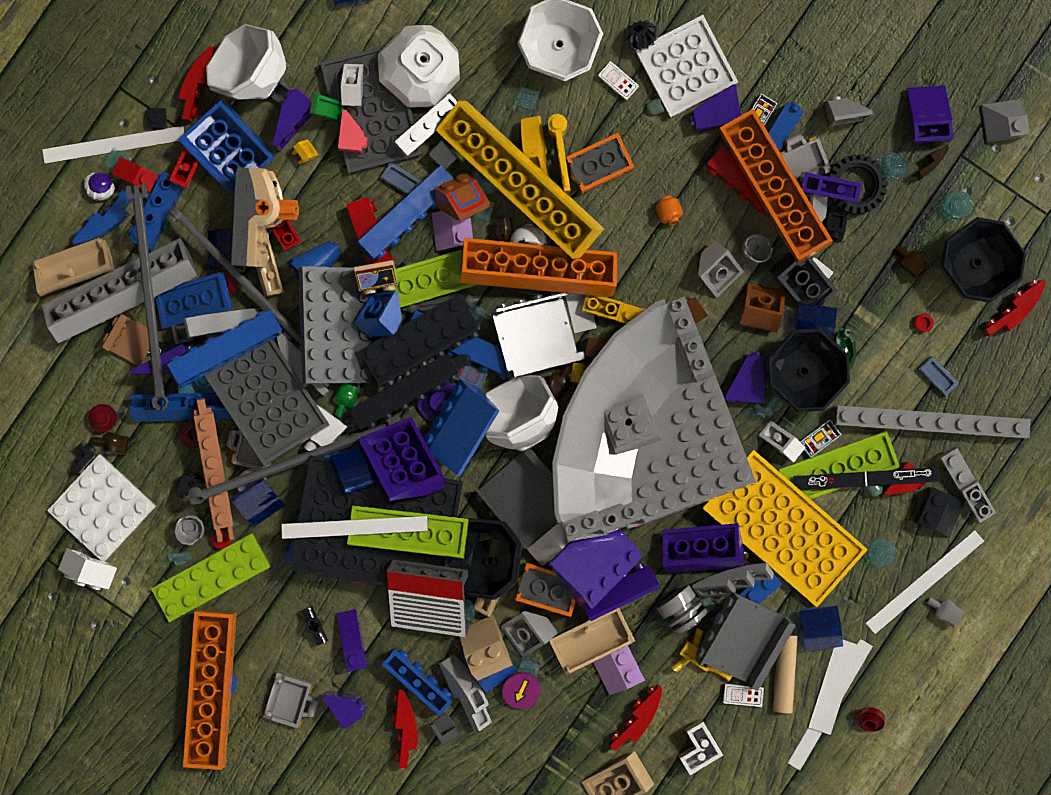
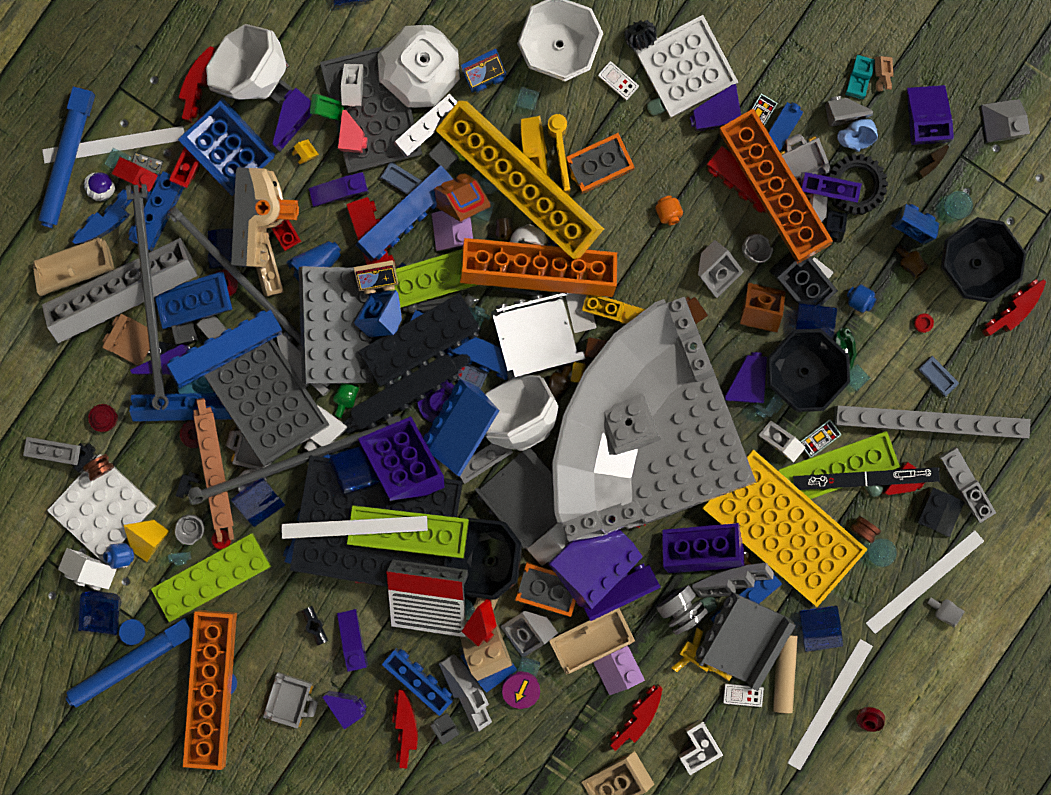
(52, 450): none -> light grey plate
(78, 108): none -> blue brick
(98, 467): none -> copper wheel
(99, 612): none -> clear blue slope
(113, 443): dark brown piece -> none
(118, 555): none -> blue head
(130, 663): none -> blue brick
(132, 632): none -> blue piece
(145, 537): none -> yellow slope
(149, 163): none -> light grey sticker
(156, 118): black plate -> none
(216, 323): light grey slope -> none
(339, 189): none -> dark purple slope
(481, 624): none -> red slope
(483, 71): none -> slope
(483, 460): none -> light grey plate
(833, 687): white sticker -> none
(858, 134): none -> light blue hair
(858, 377): none -> clear light blue plate
(860, 77): none -> teal slope
(861, 298): none -> blue head
(865, 529): none -> copper wheel
(884, 71): none -> medium nougat plate
(895, 165): clear light blue plate -> none
(916, 224): none -> blue slope

